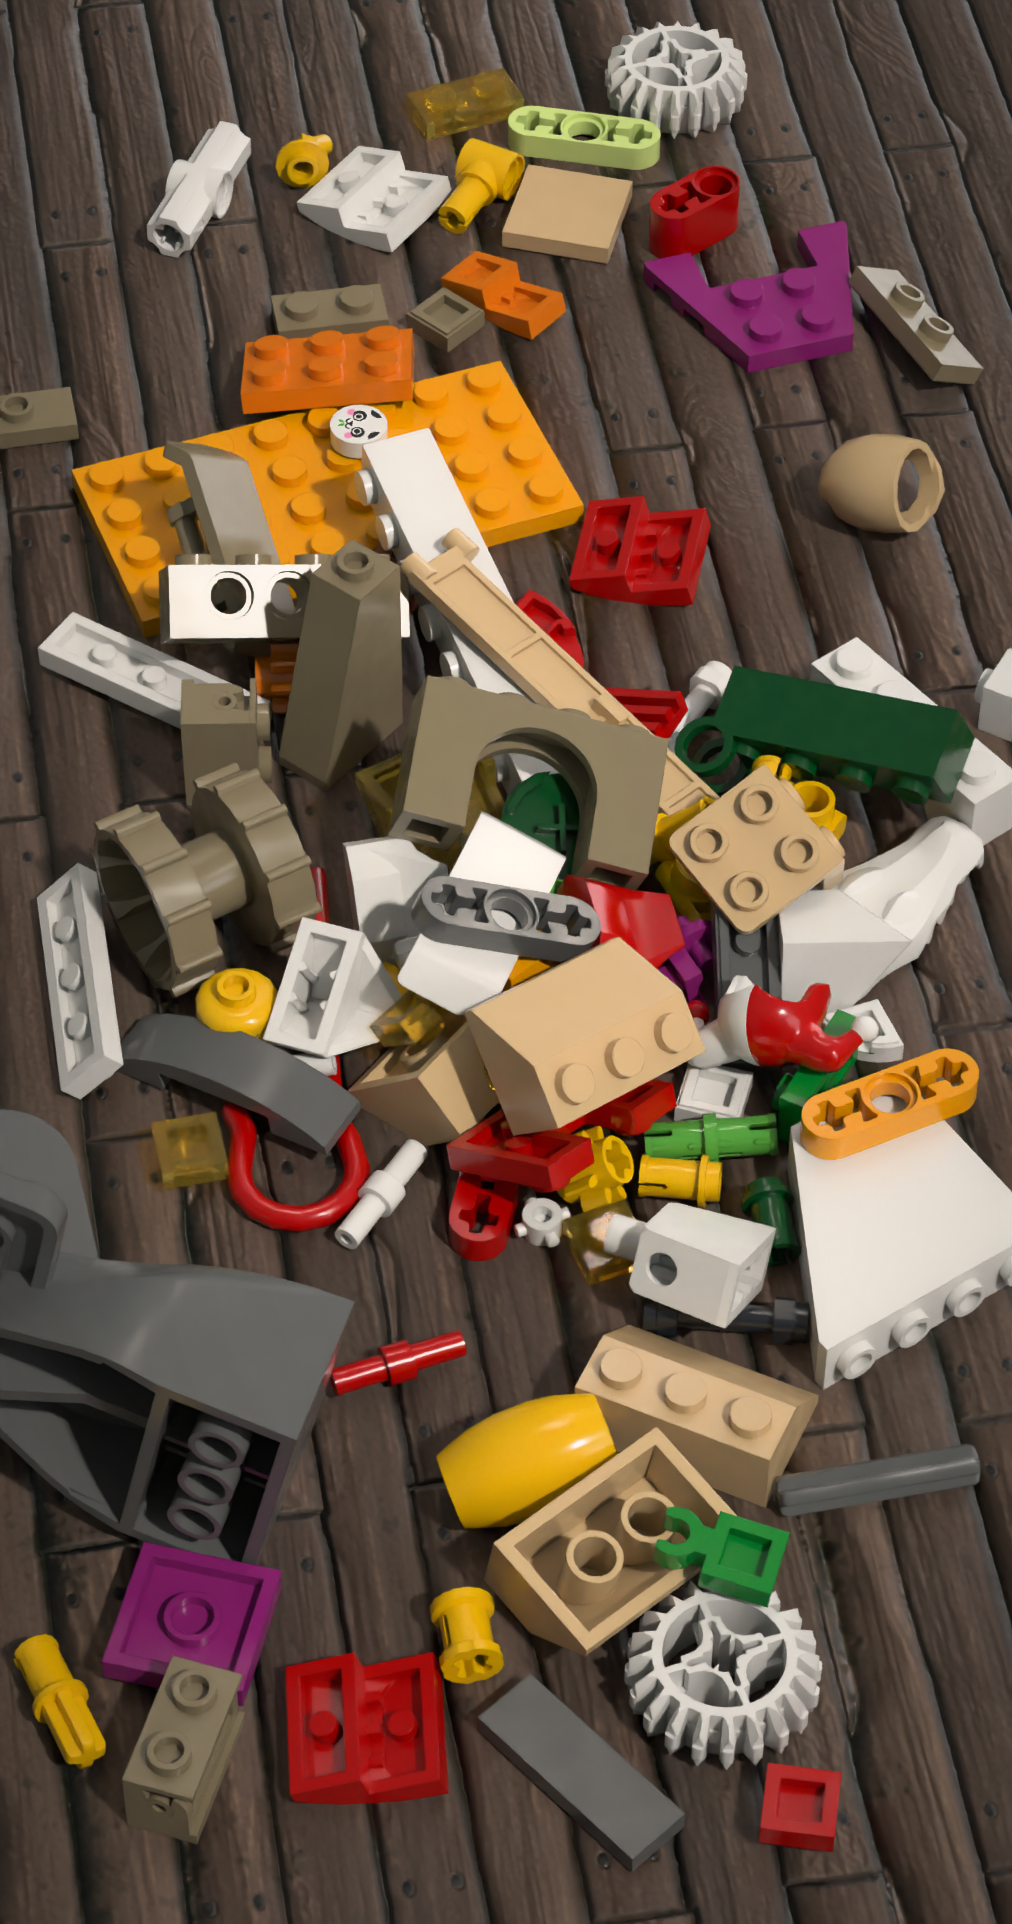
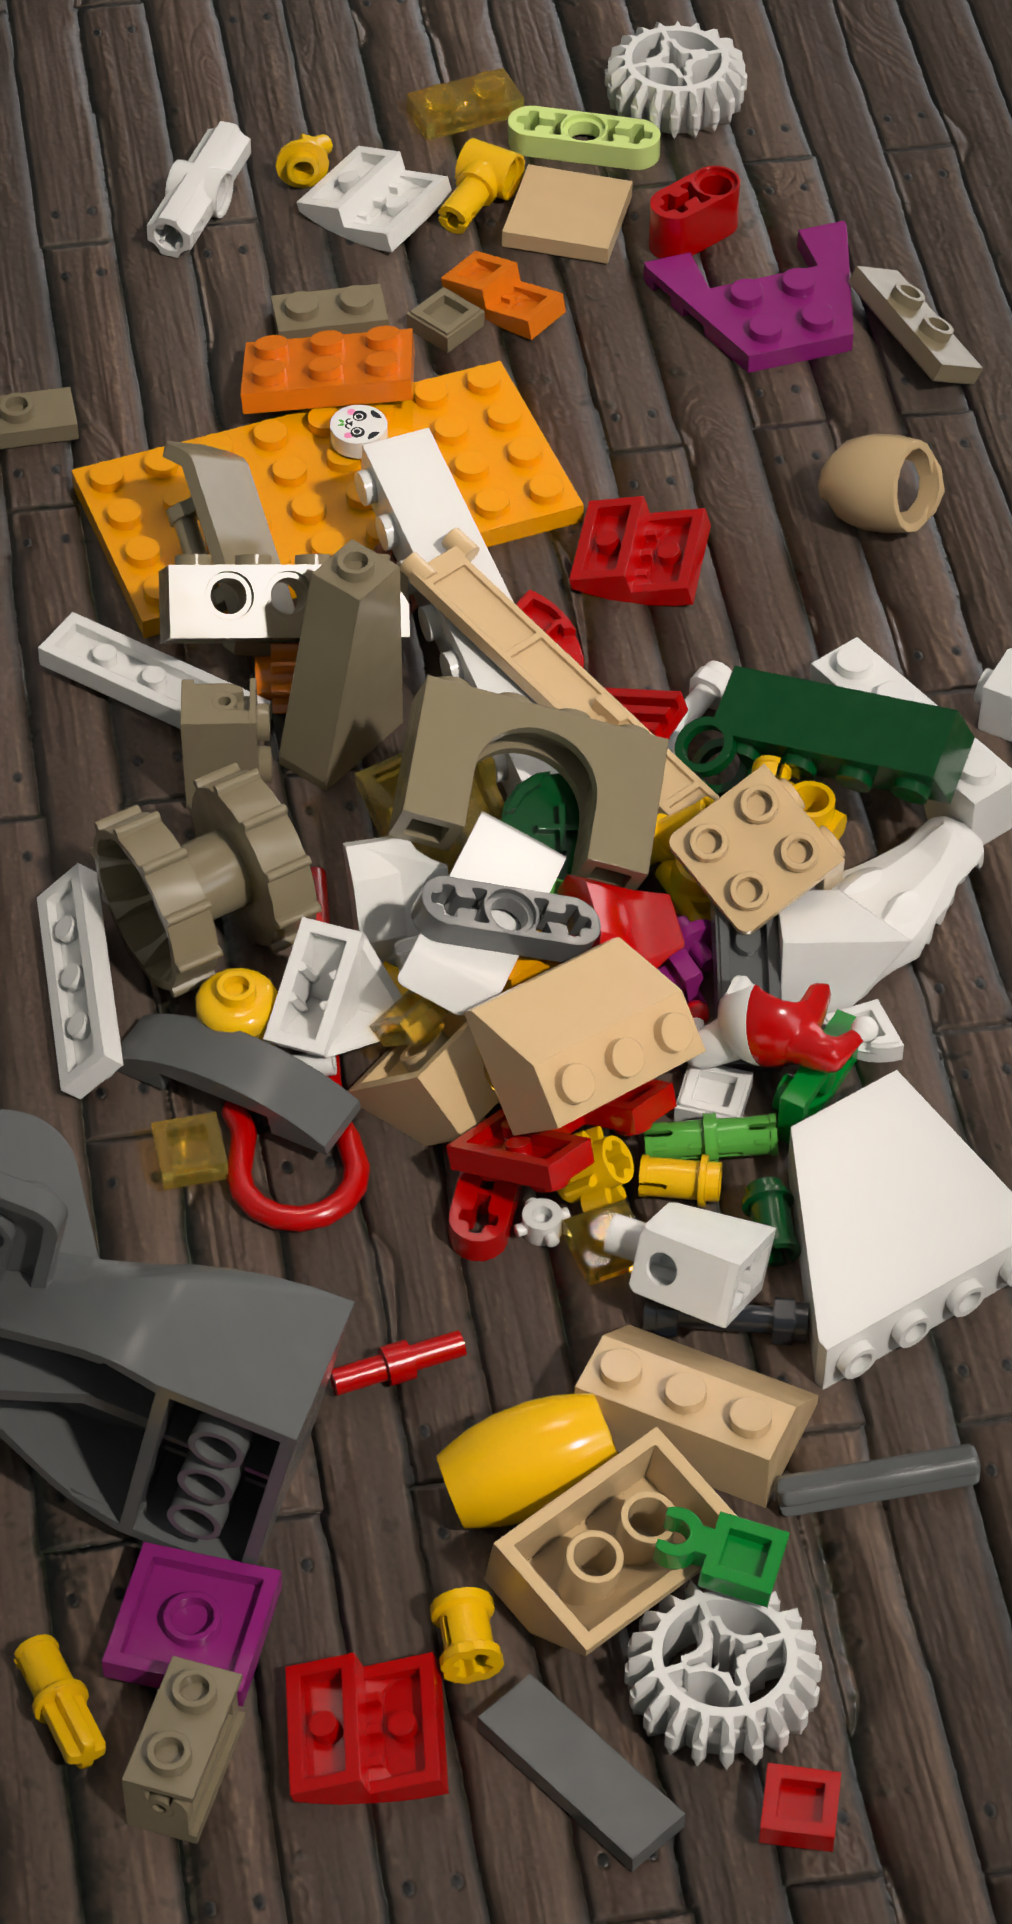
(381, 1194): white bar -> none
(874, 1127): light orange beam -> none

